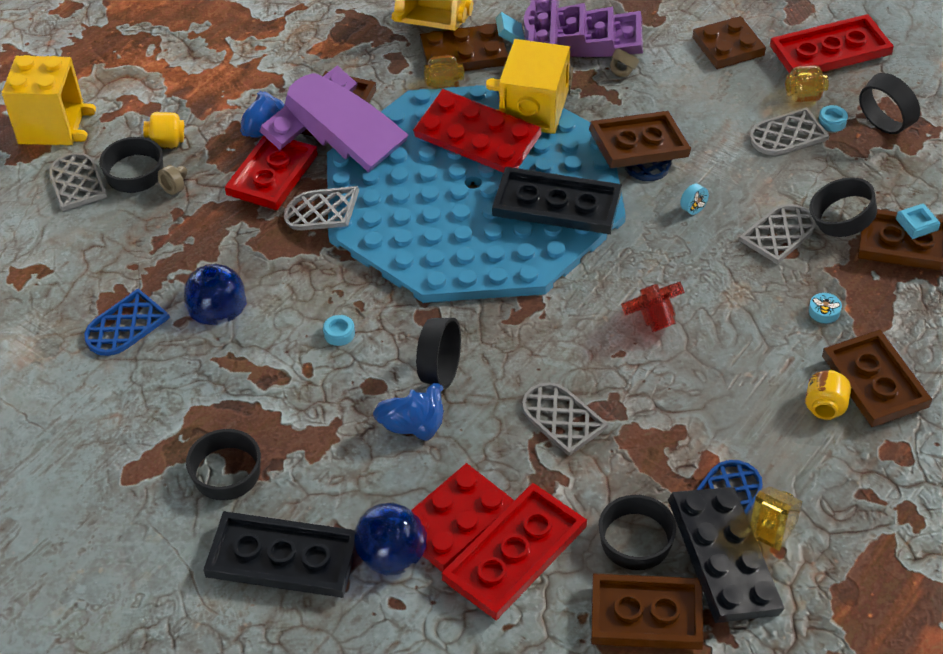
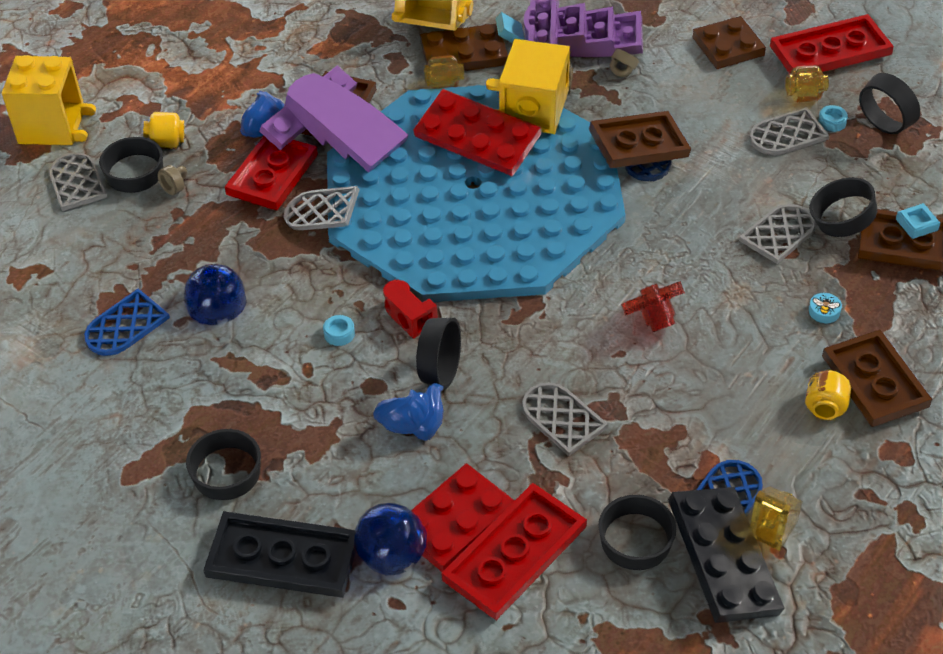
(407, 308): none -> red leg
(557, 200): black plate -> none
(647, 611): reddish brown plate -> none
(694, 199): medium azure tile -> none

